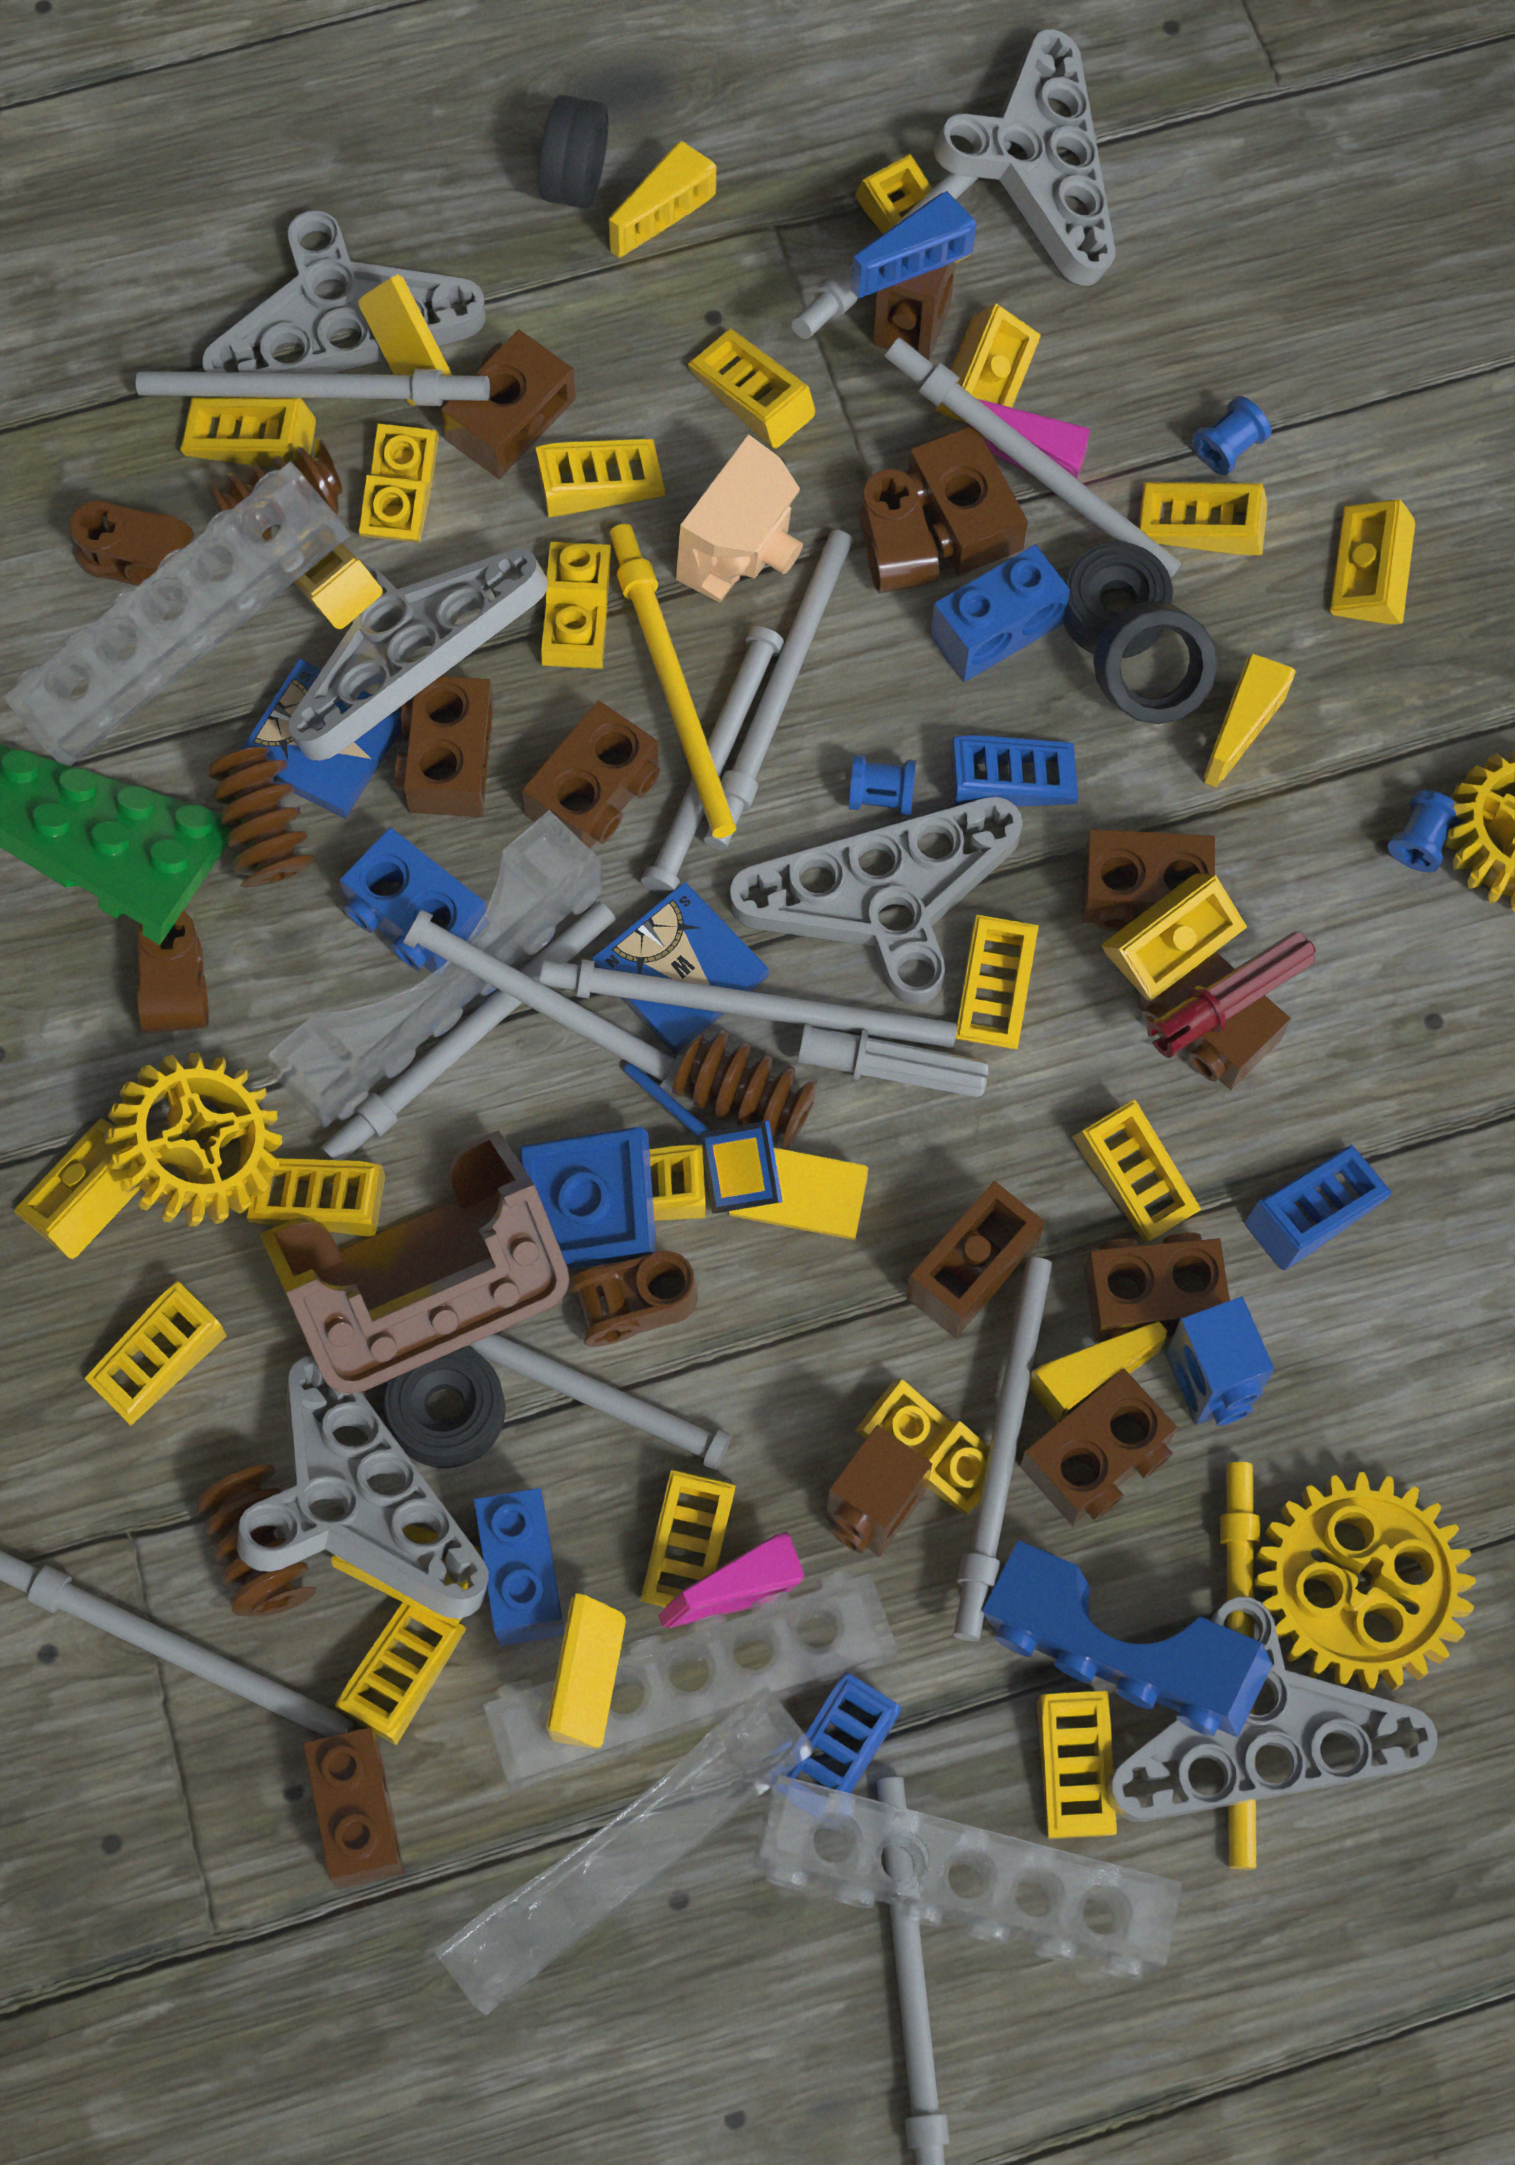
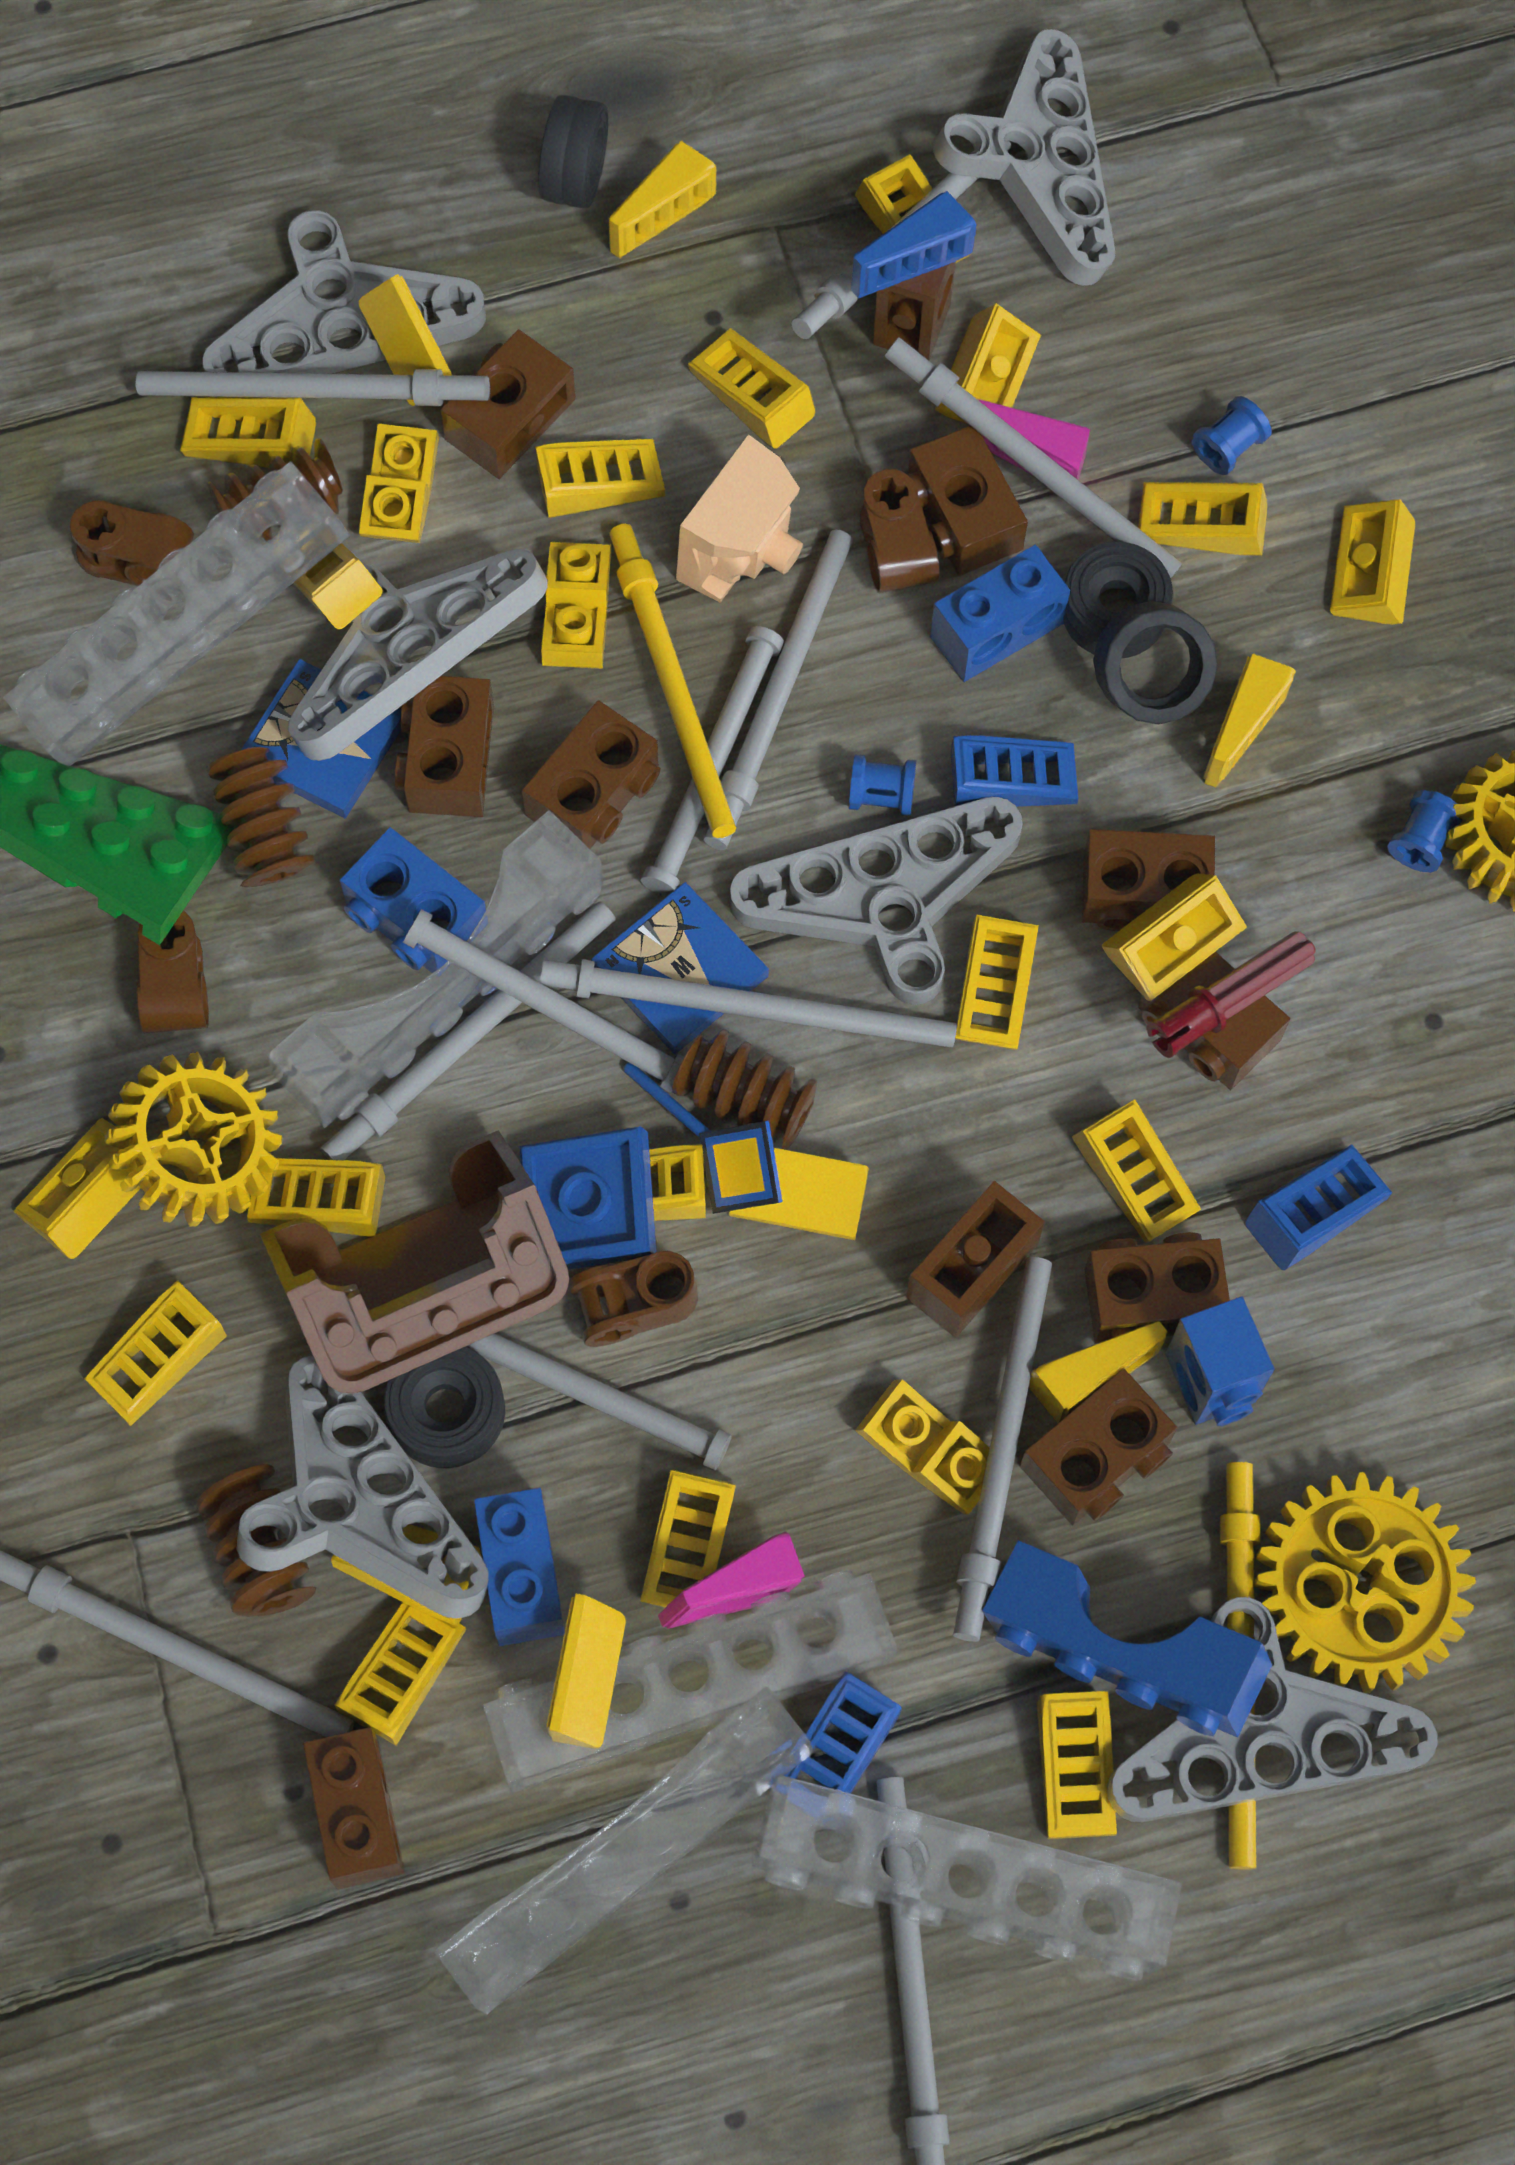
(877, 1492): reddish brown brick -> none
(892, 1061): light grey axle -> none

